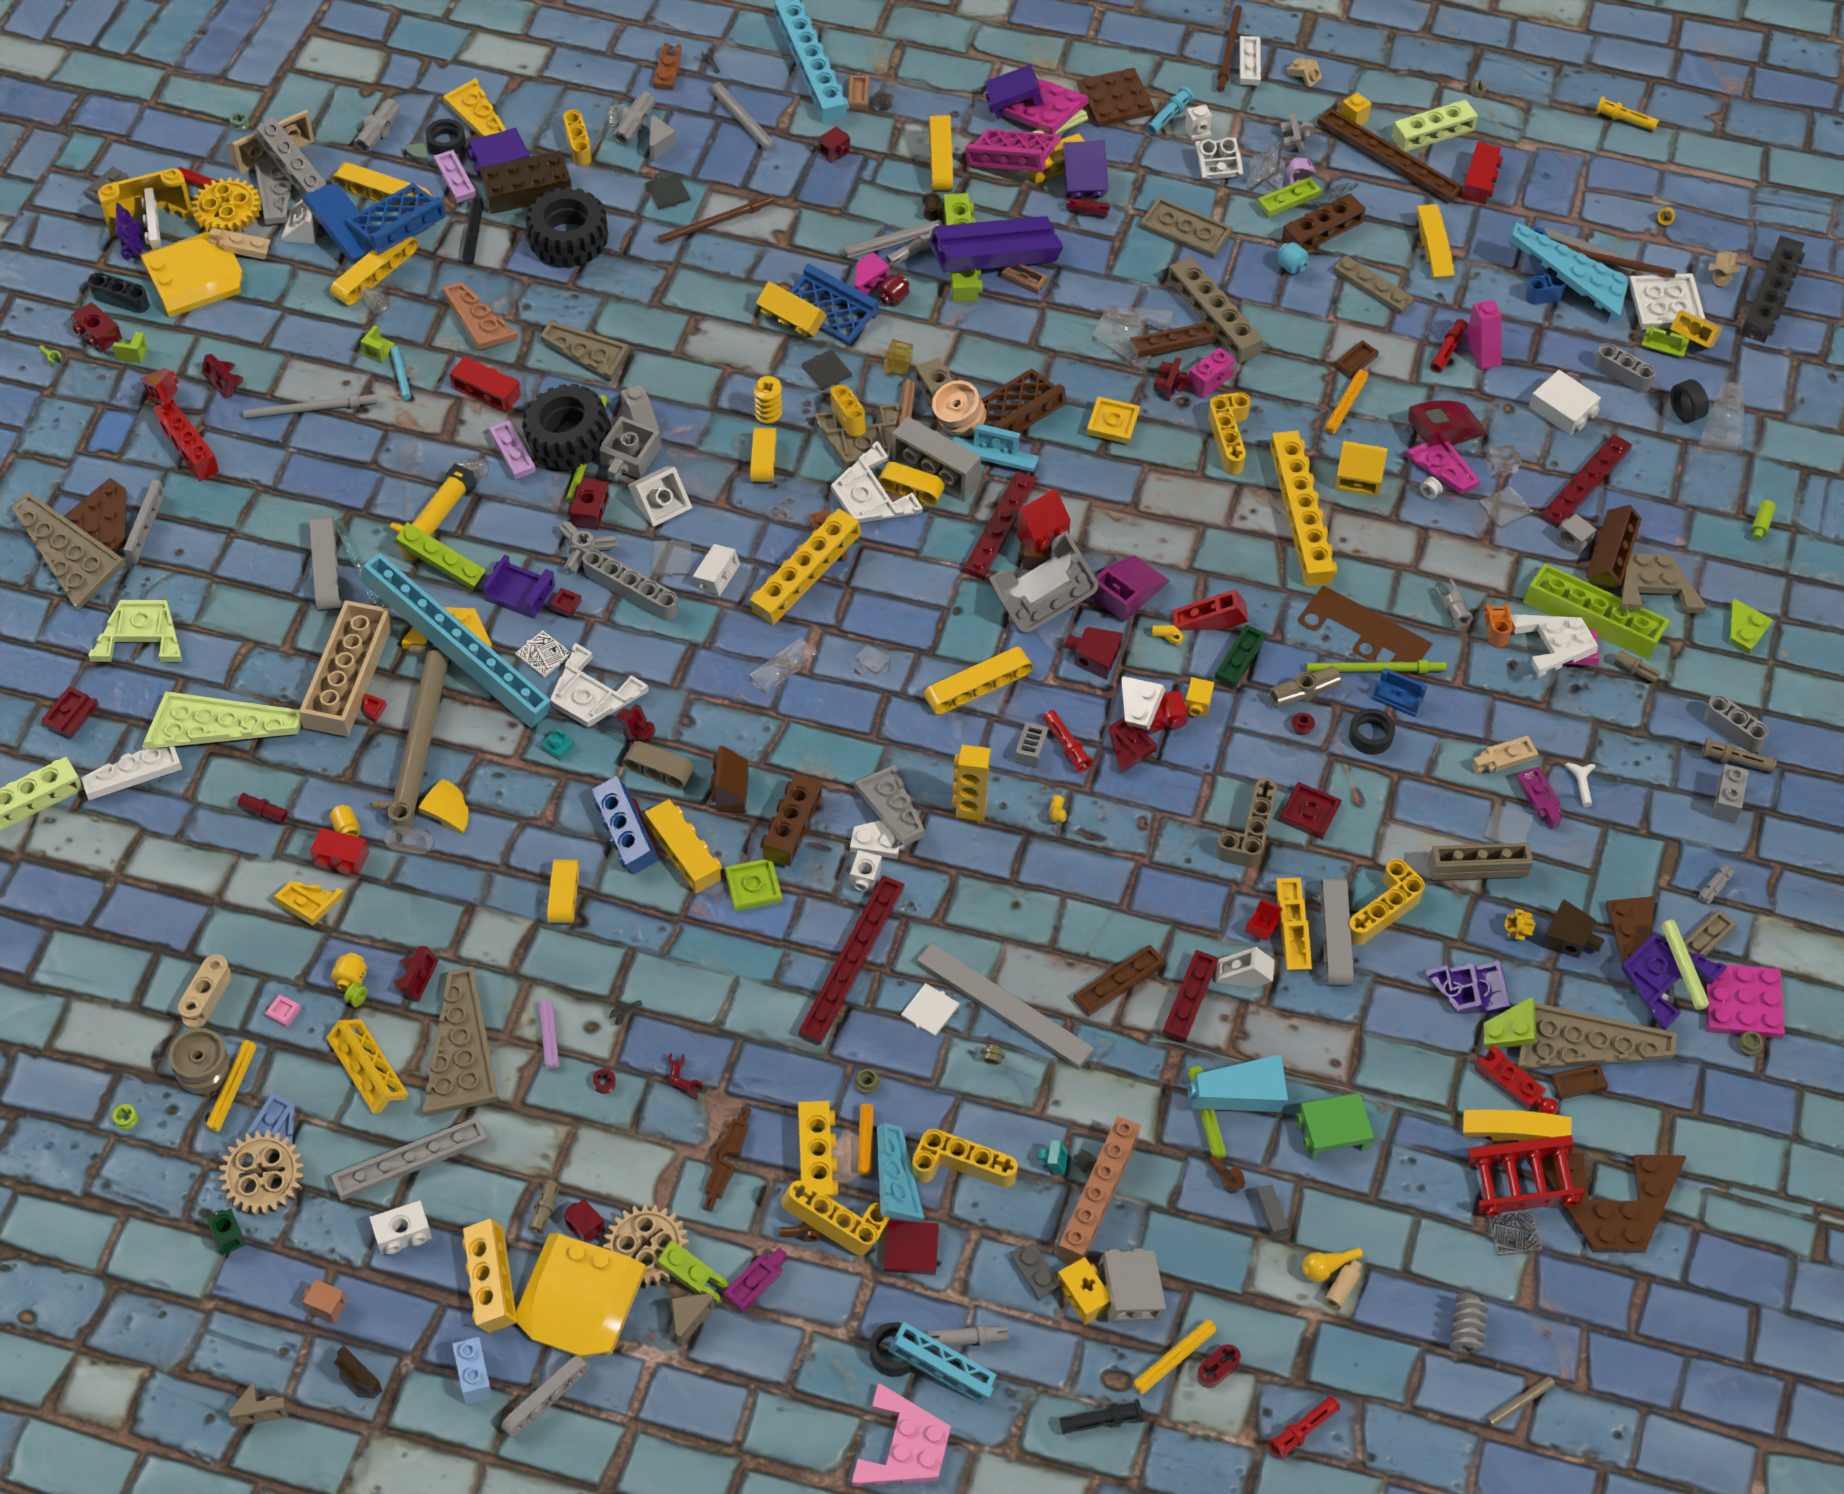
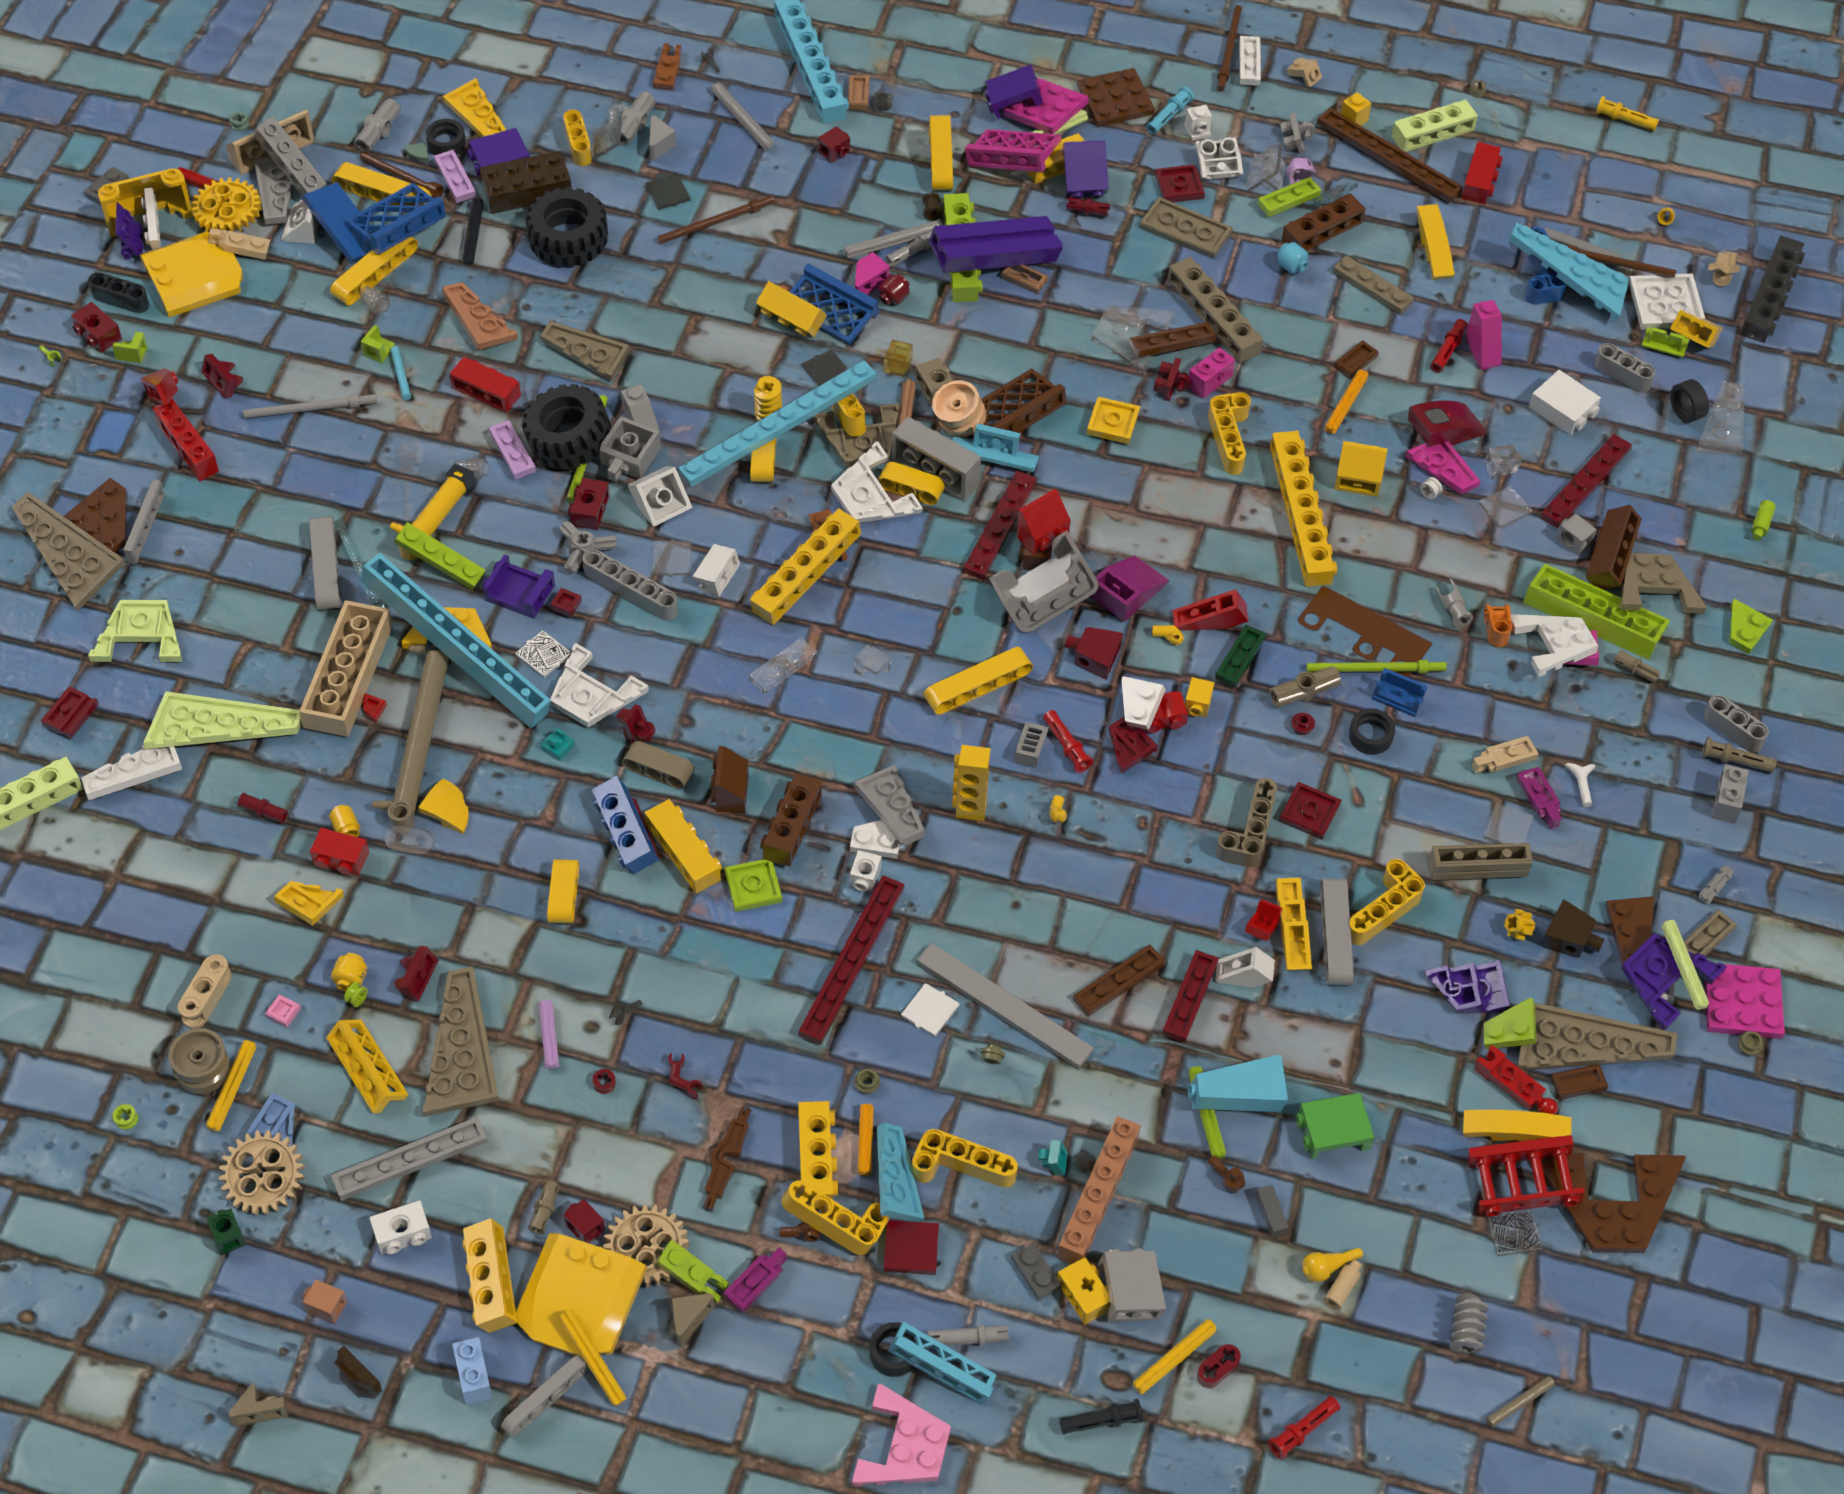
(433, 187): none -> reddish brown piece
(592, 1357): none -> yellow axle
(606, 138): none -> clear piece
(777, 423): none -> medium azure plate
(1180, 183): none -> dark red tile

